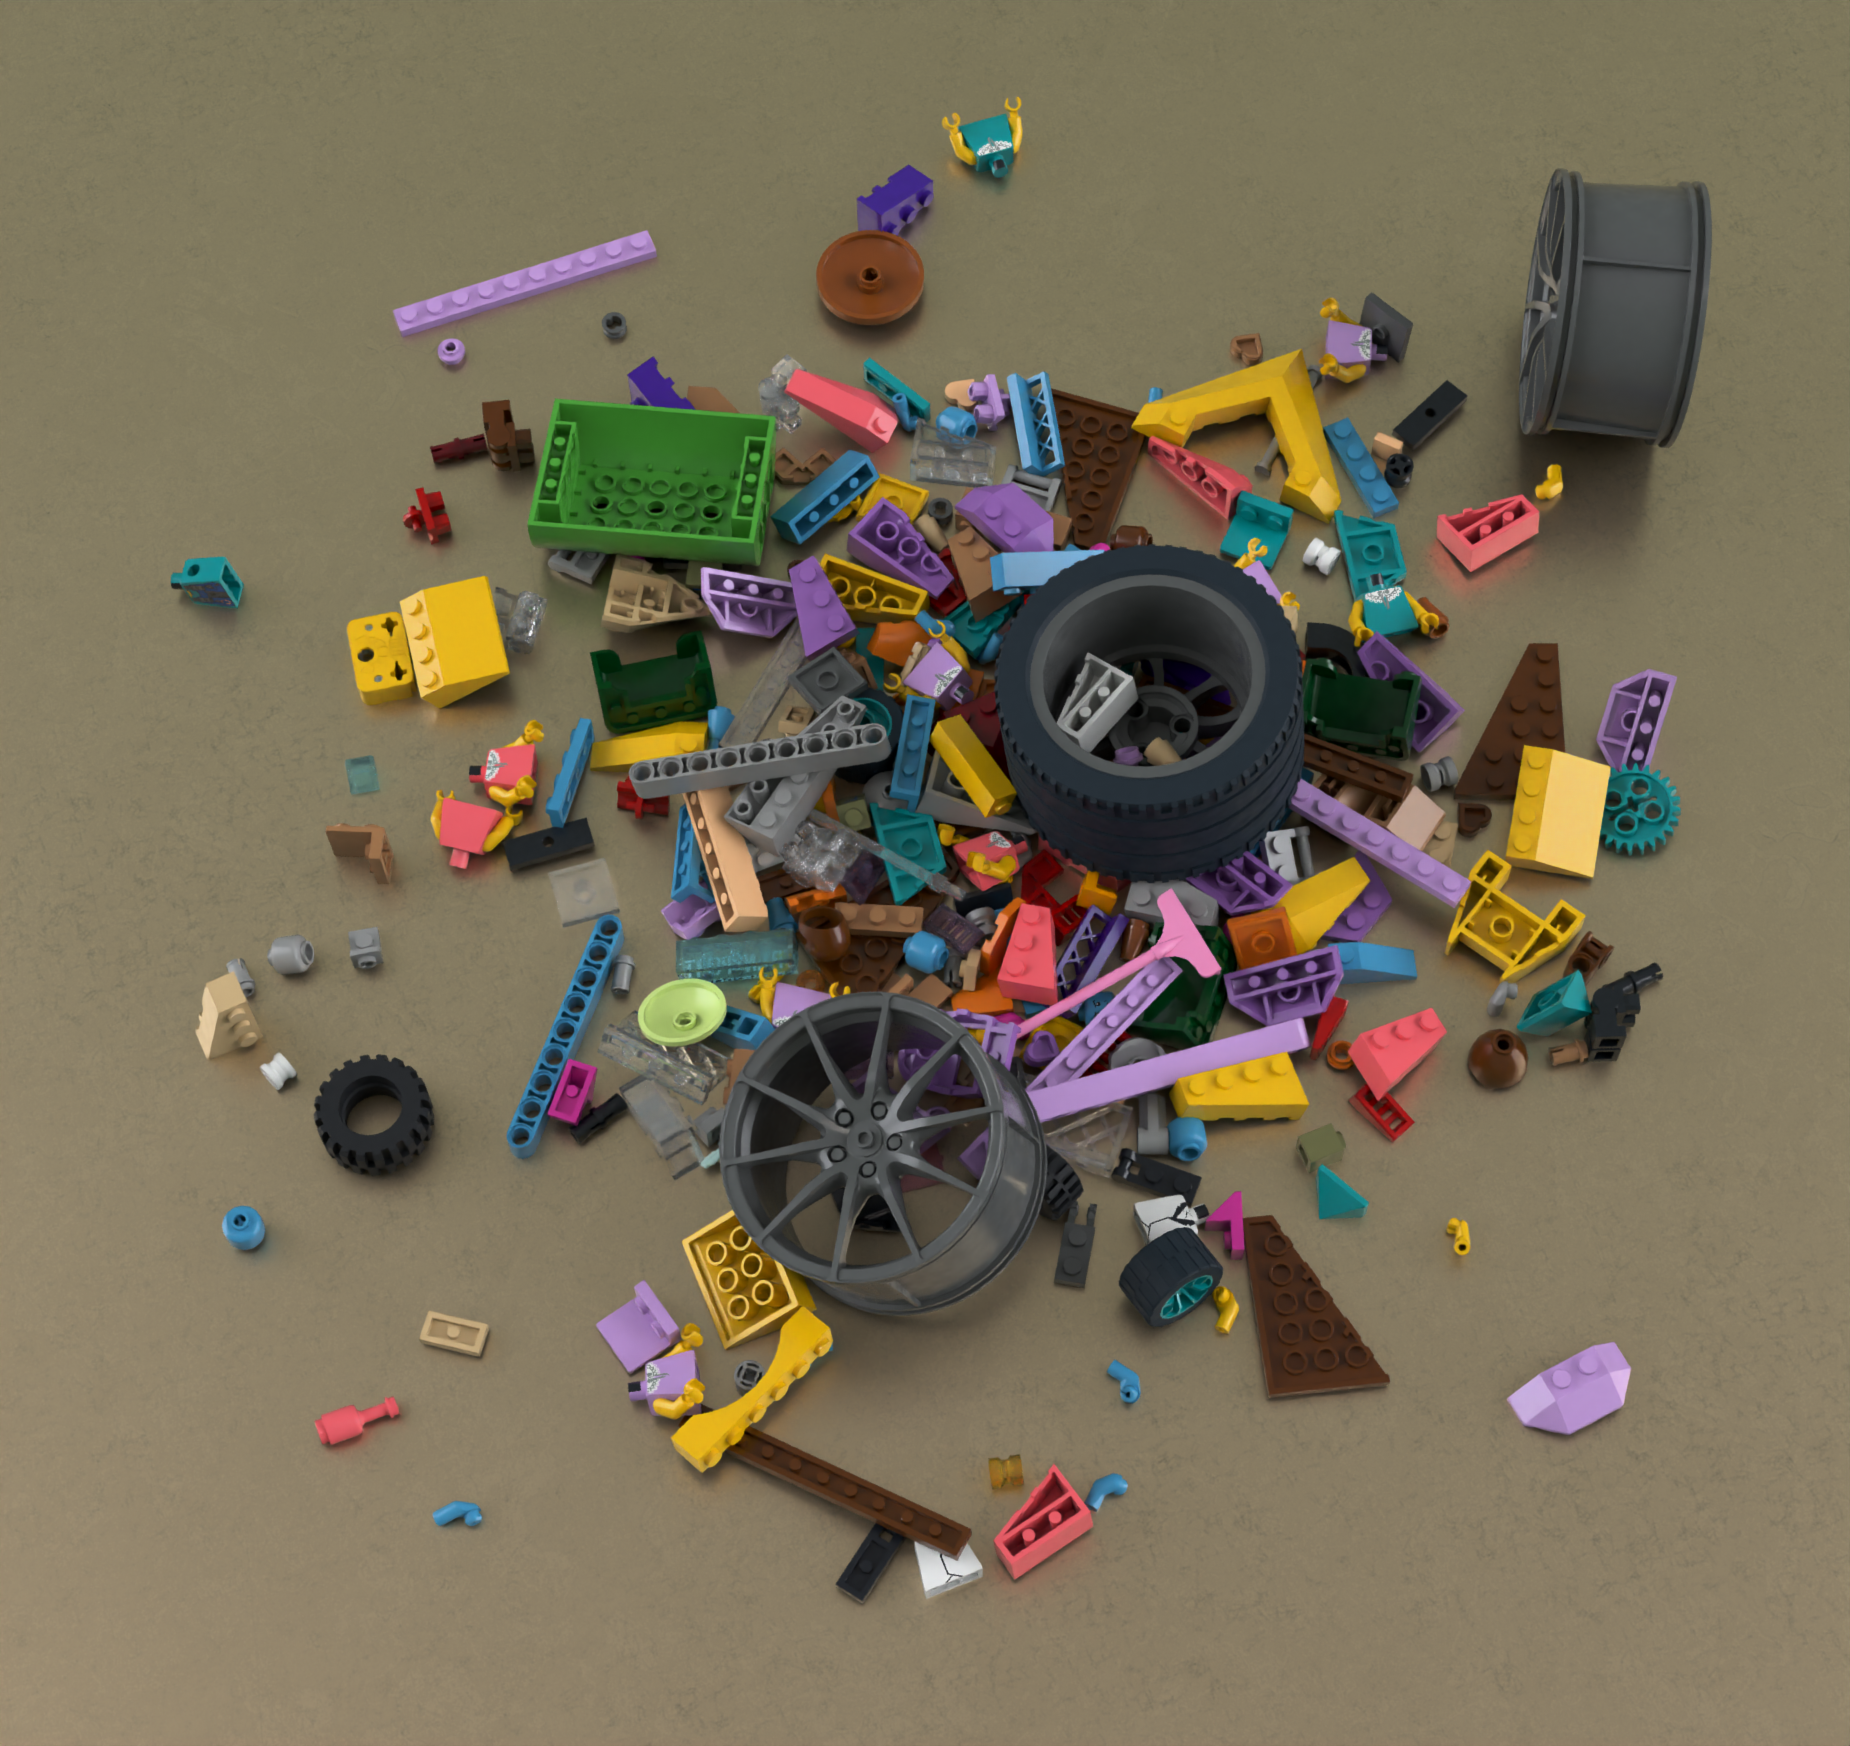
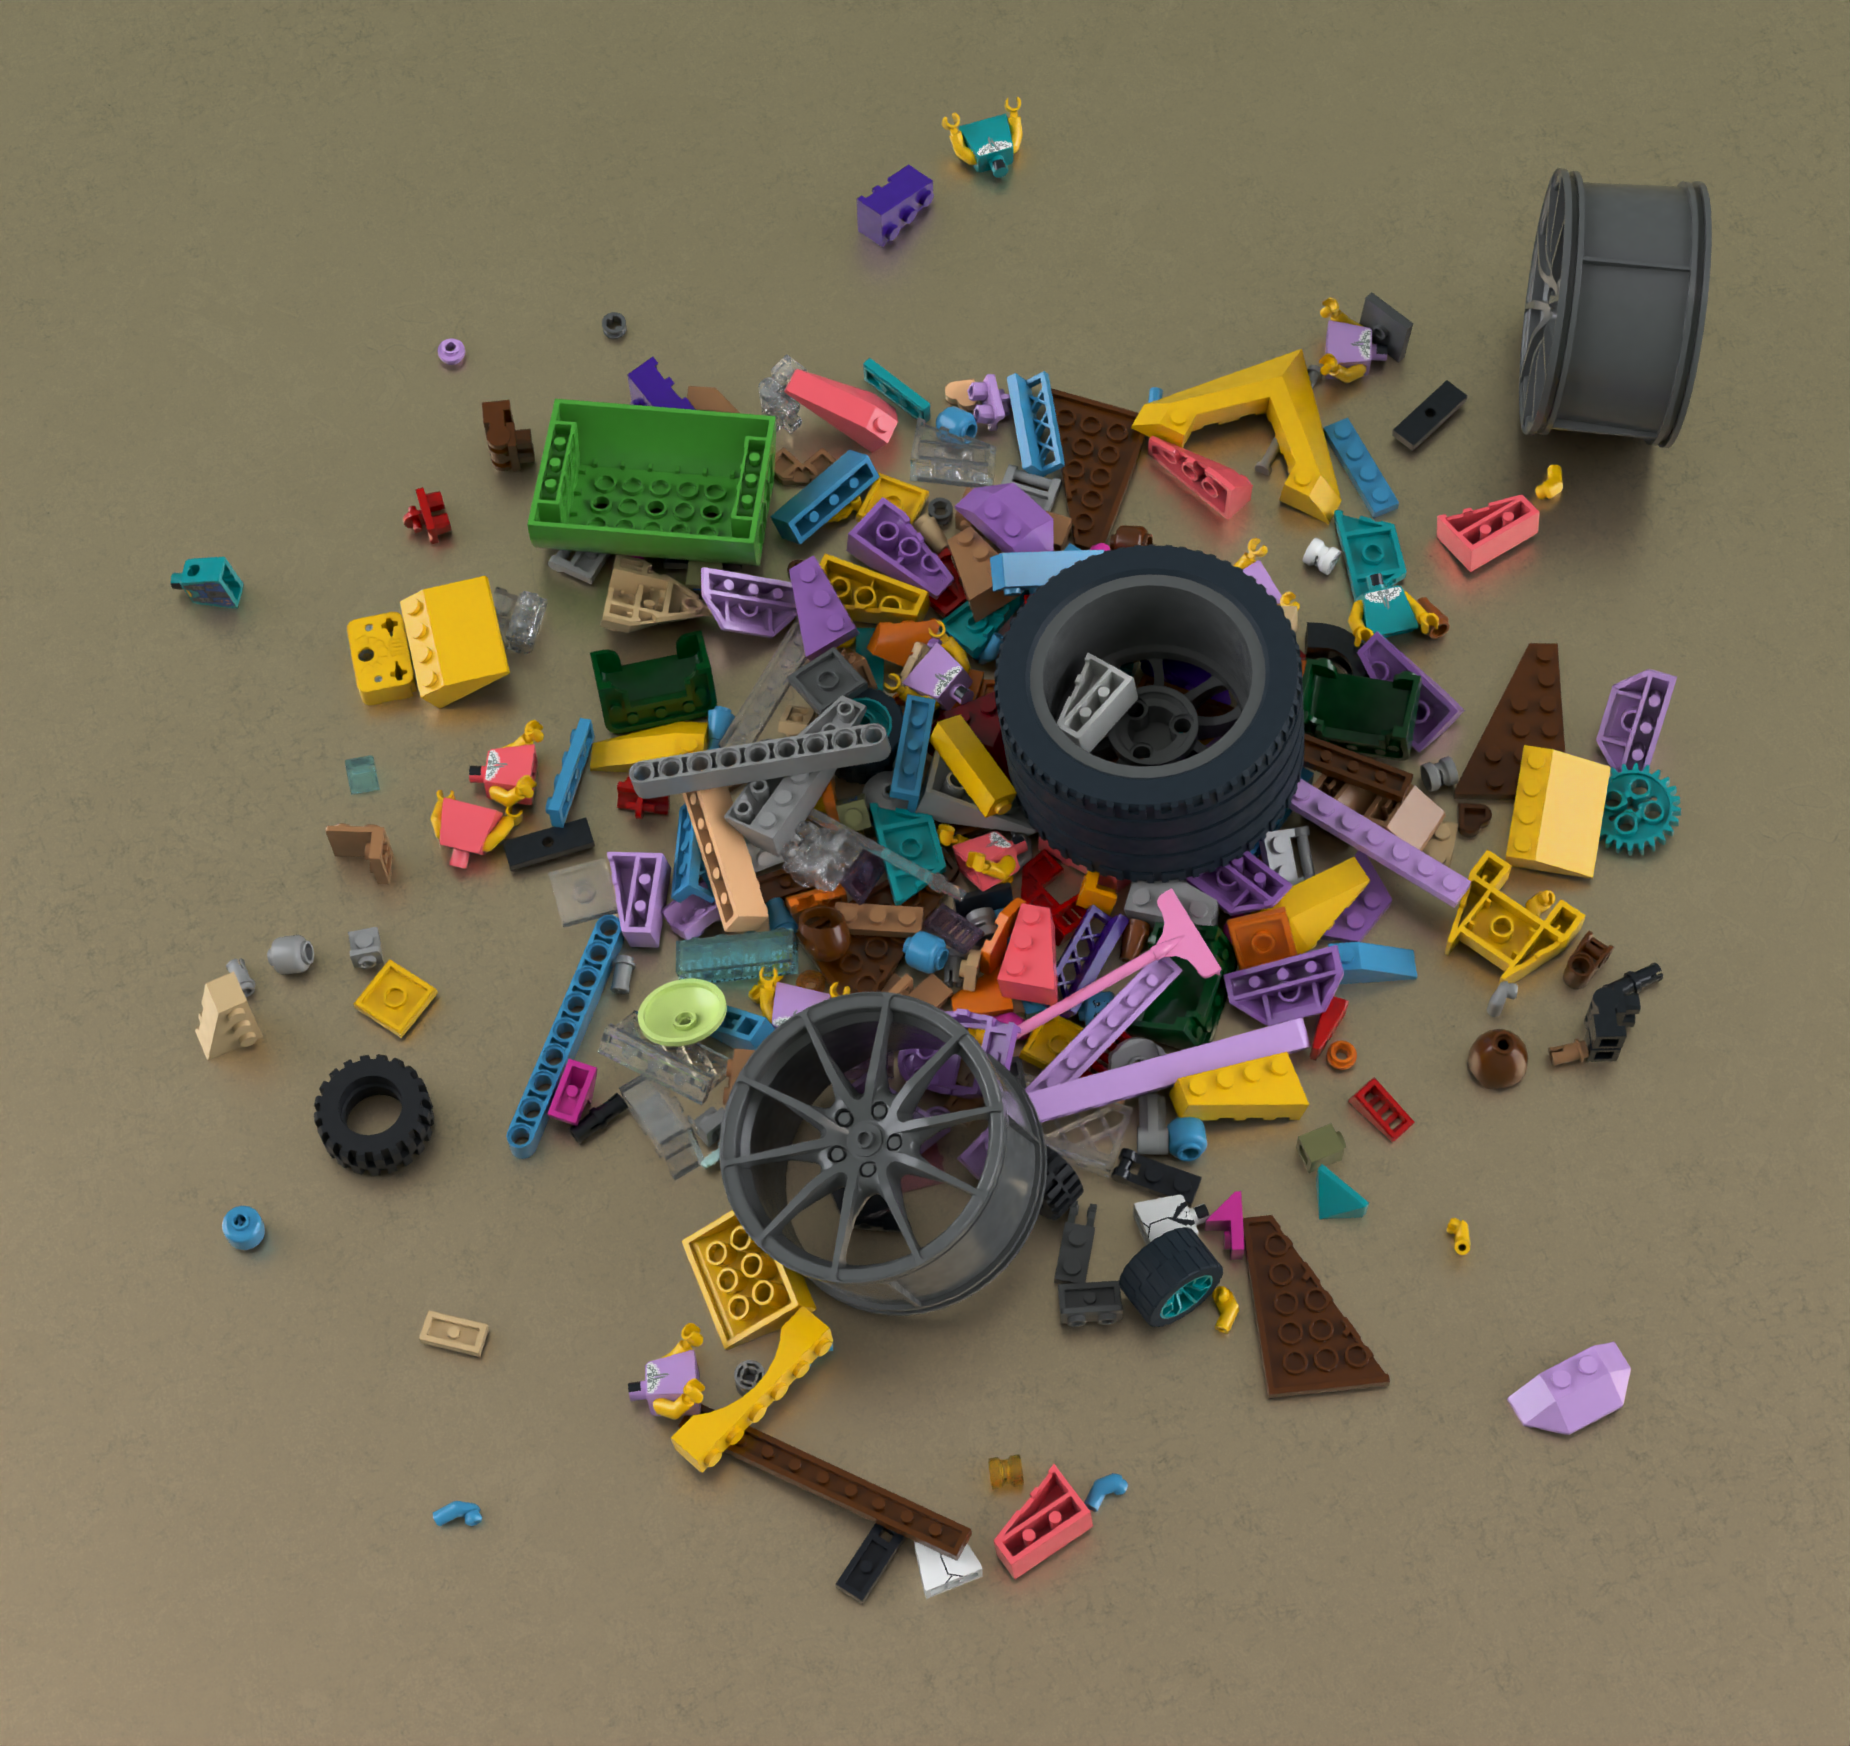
(278, 1071): white wheel -> none
(349, 1421): coral piece -> none
(395, 998): none -> yellow plate
(458, 448): dark red pin -> none
(524, 283): lavender plate -> none
(639, 1329): lavender bracket -> none
(641, 893): none -> lavender wedge
(870, 277): dark orange dish -> none
(903, 412): dark azure arm -> none
(927, 621): dark azure arm -> none
(1041, 1049): medium lavender tile -> none
(1090, 1303): none -> dark grey bracket
(1128, 756): lavender plate -> none
(1128, 1380): dark azure arm -> none
(1161, 752): tan cone -> none
(1248, 348): medium nougat tile -> none
(1261, 520): teal bracket -> none
(1385, 446): light nougat tile -> none
(1396, 1049): coral wedge -> none
(1402, 464): black wheel -> none
(1540, 902): none -> yellow arm
(1556, 1006): teal slope -> none

